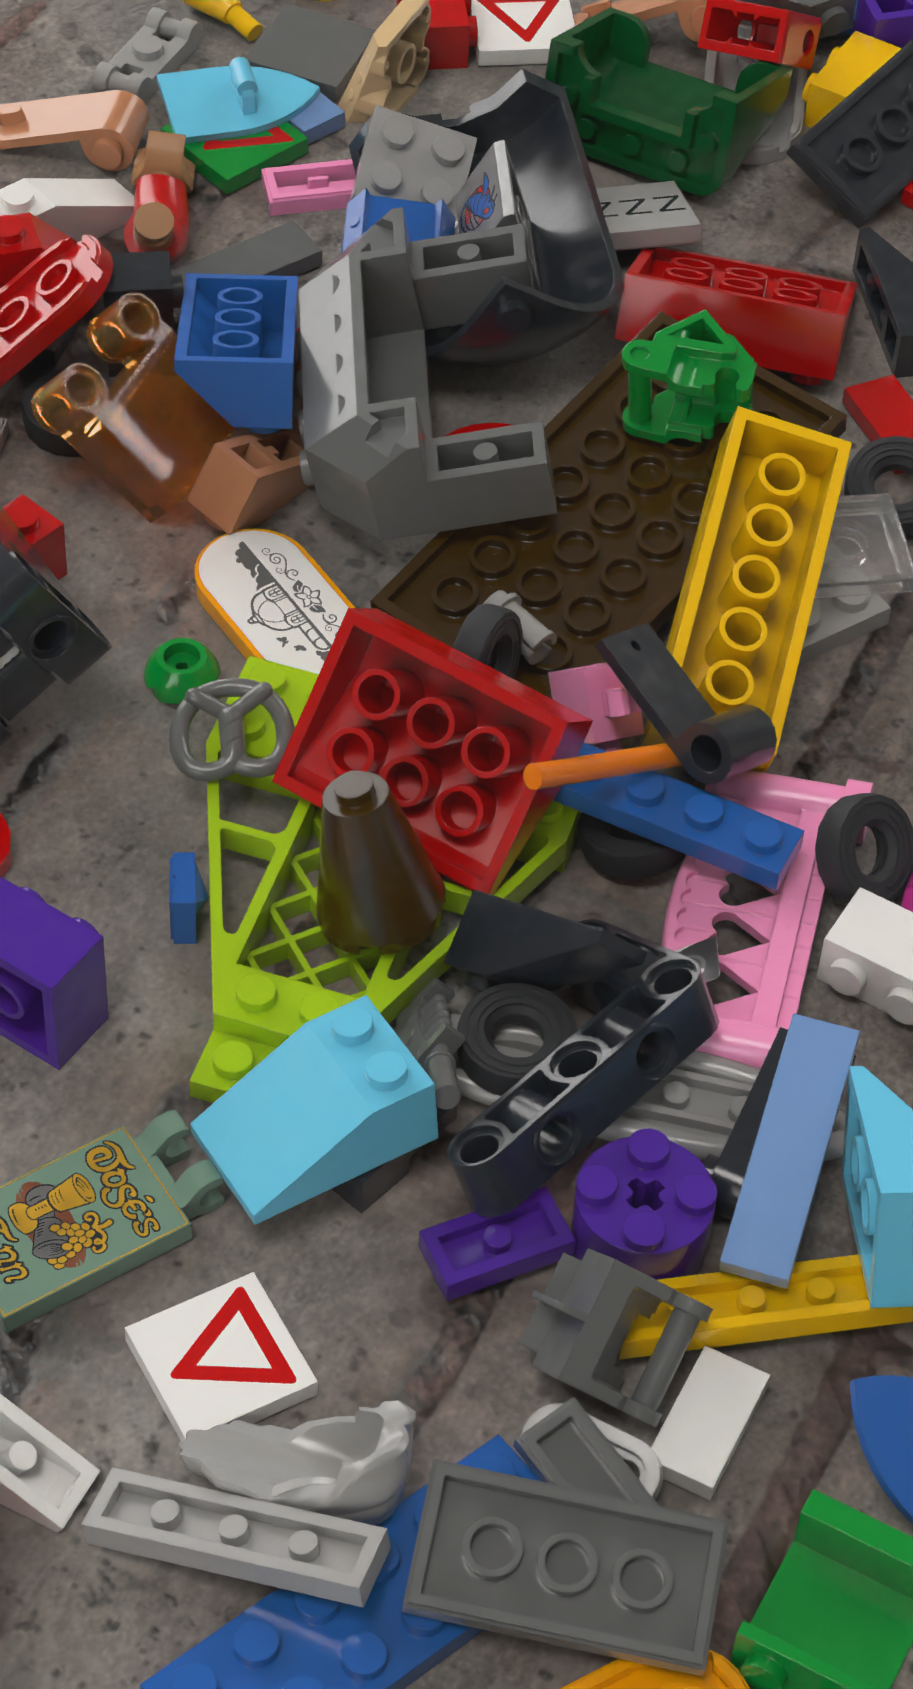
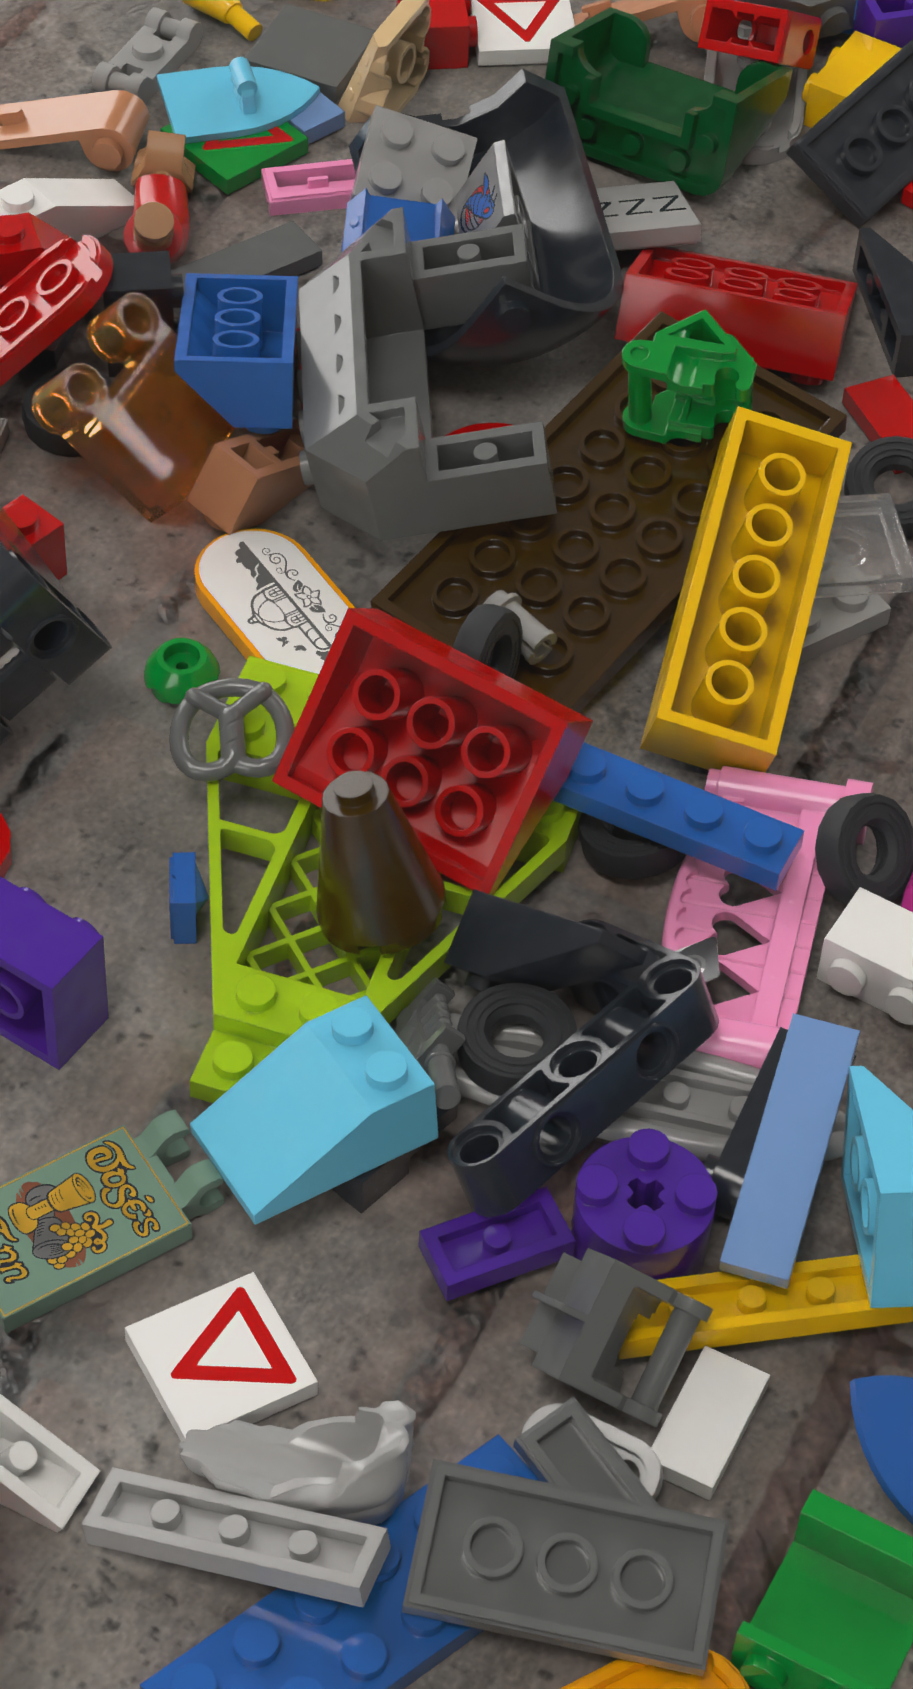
(599, 766): orange bar -> none
(602, 698): bright pink brick -> none
(705, 743): black door -> none

